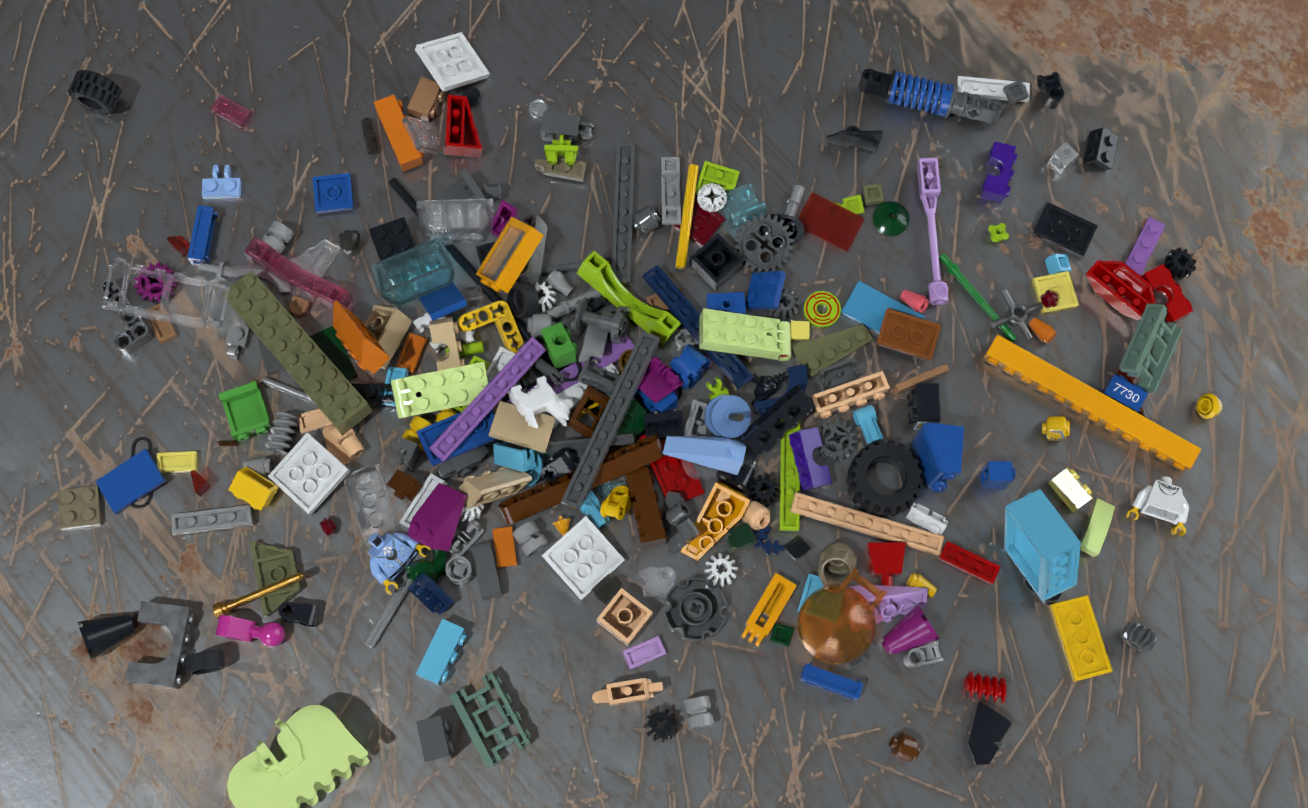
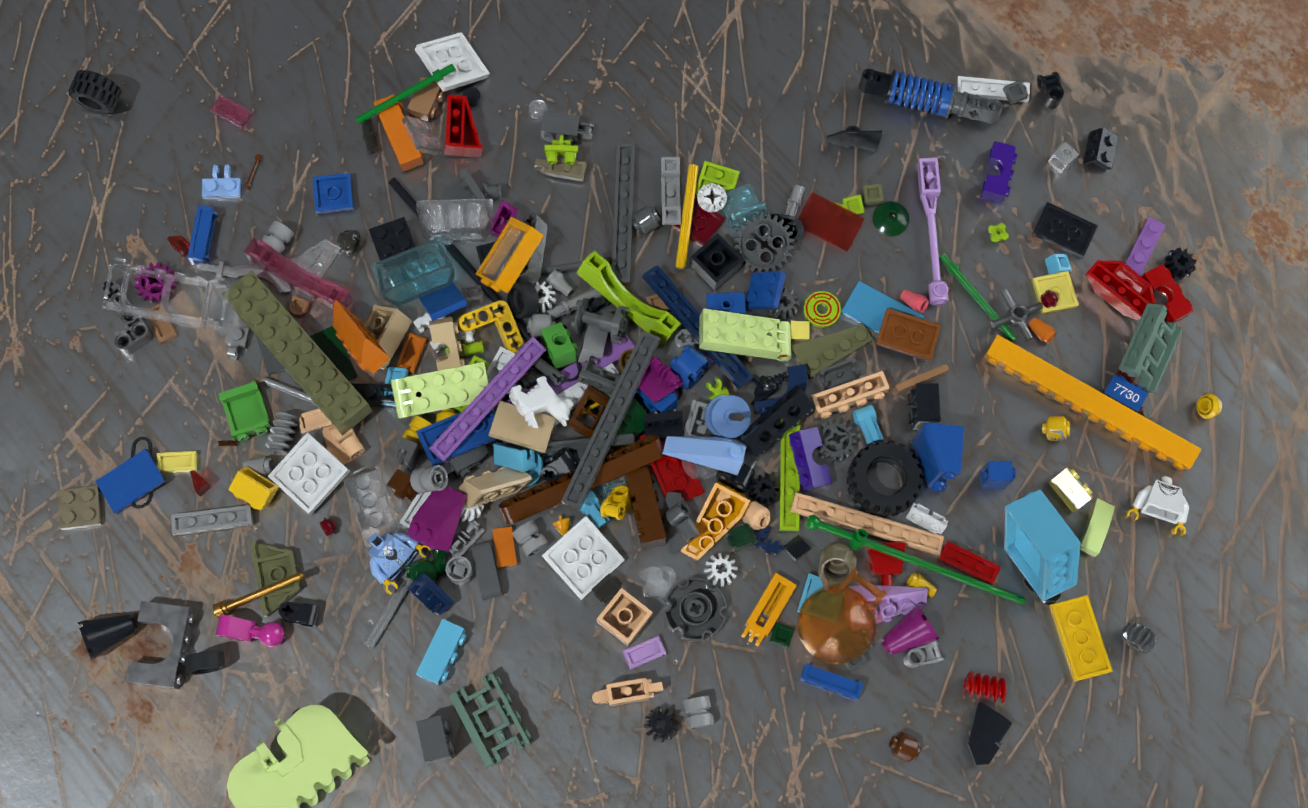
(258, 158): none -> reddish brown hinge
(429, 479): none -> light grey wheel
(436, 76): none -> green bar
(859, 540): none -> green bar

